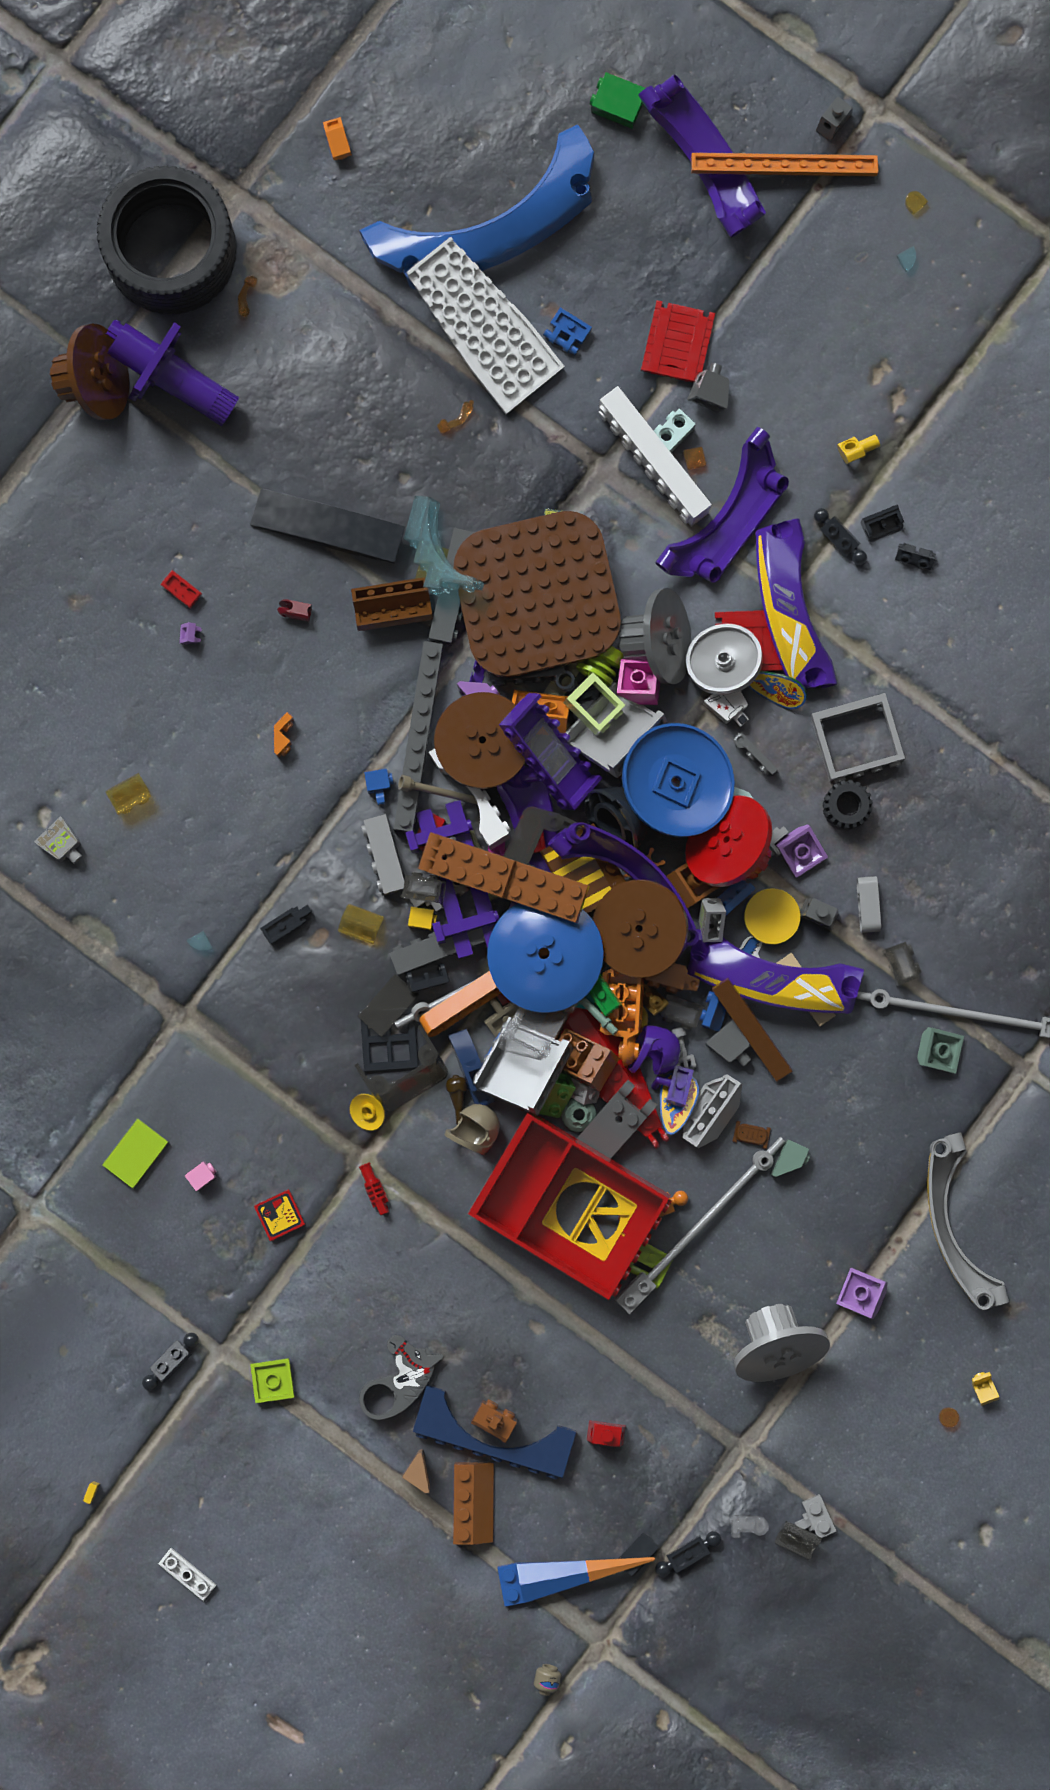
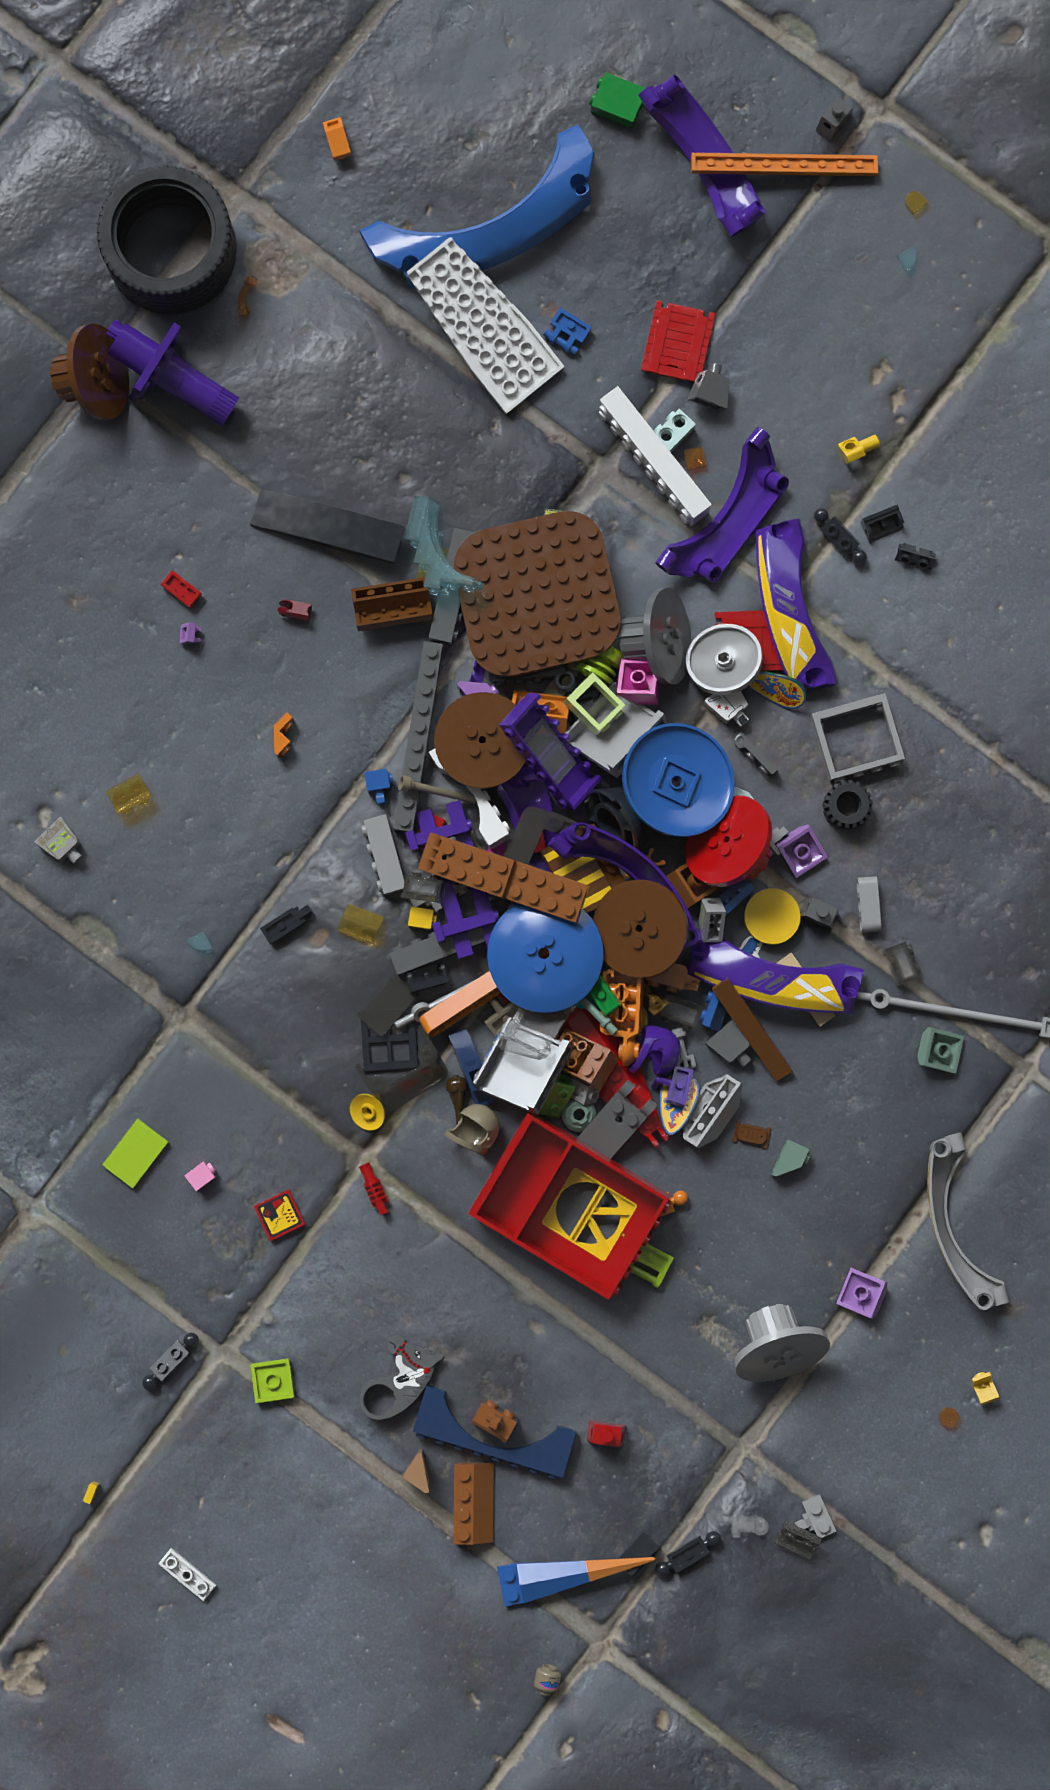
(467, 408): clear orange piece -> none
(643, 1284): light grey bar -> none

